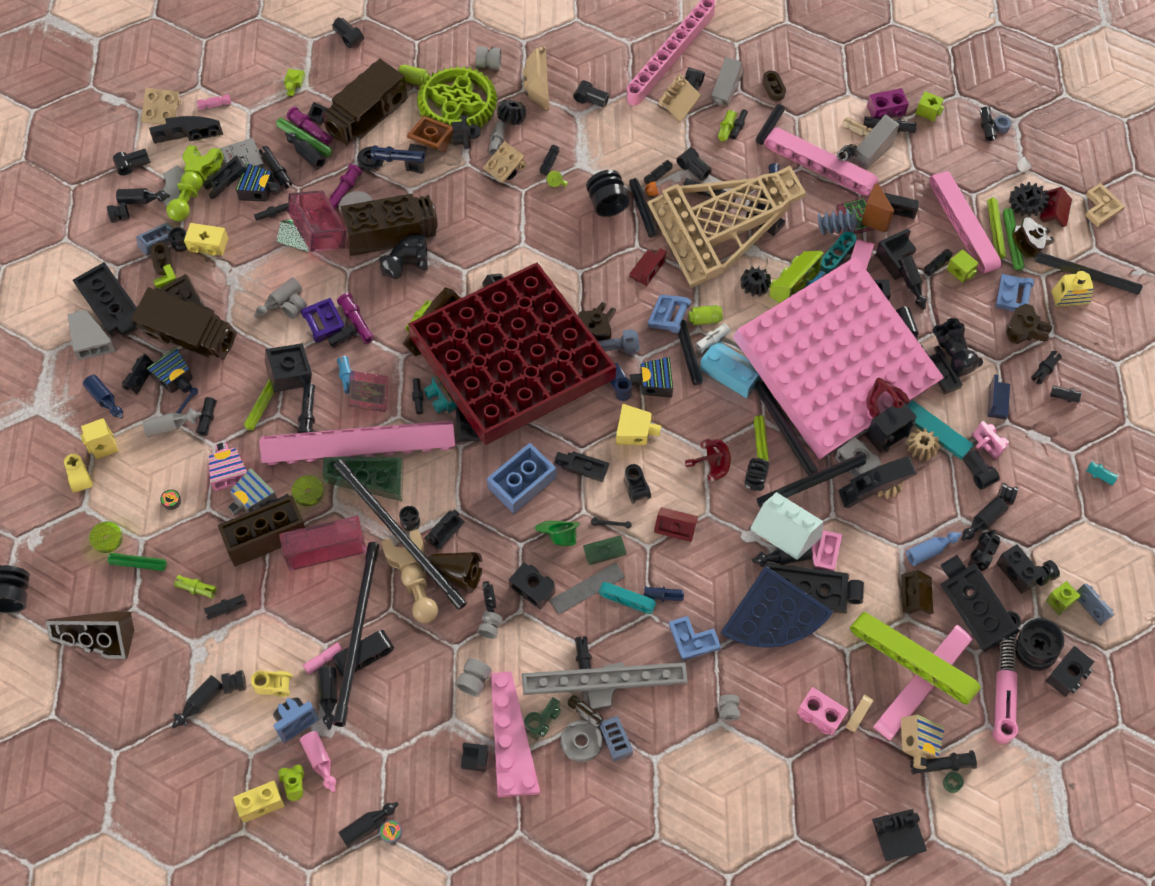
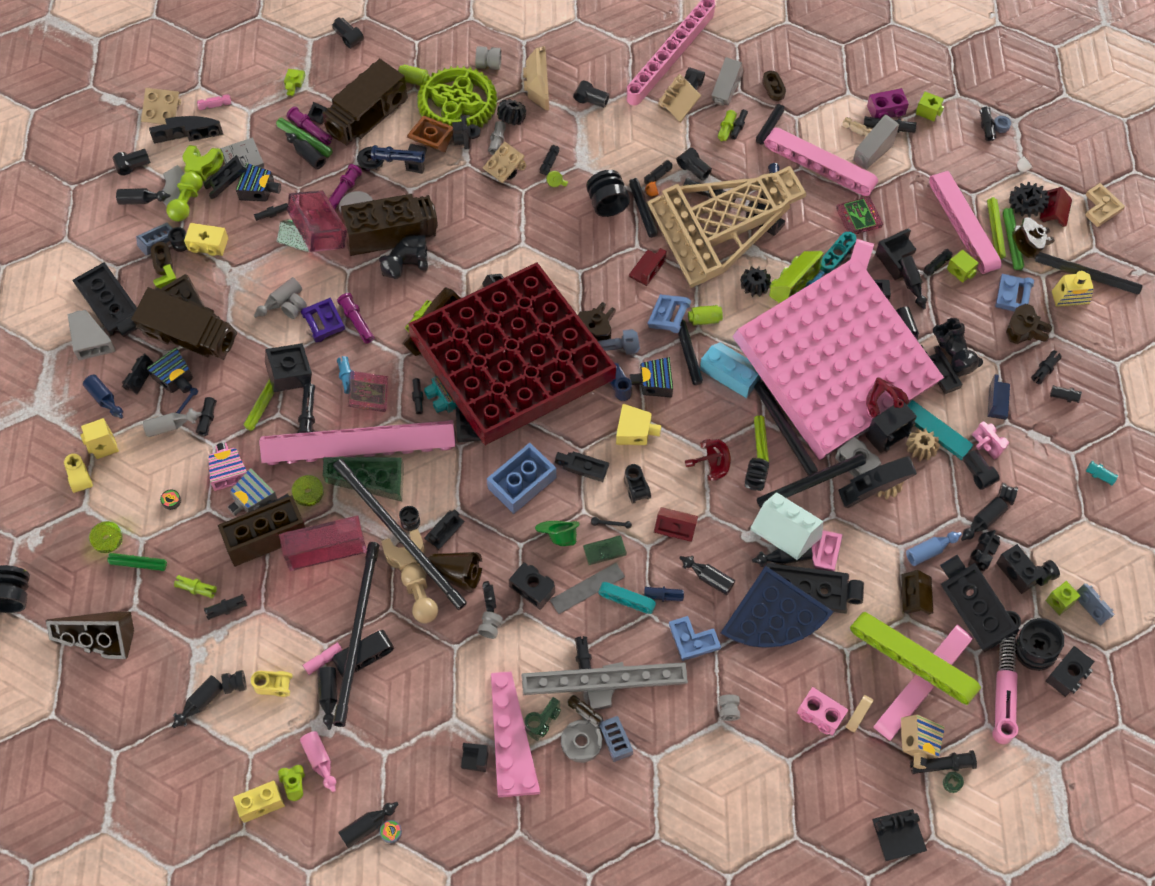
(118, 212): black wheel -> none
(278, 172): black pin -> none
(293, 718): medium blue piece -> none
(341, 336): black pin -> none
(474, 675): light grey wheel -> none
(709, 575): none -> black wheel
(712, 338): white pin -> none
(837, 222): sand blue piece -> none
(846, 152): black pin -> none
(878, 210): dark orange slope -> none
(903, 206): black panel -> none

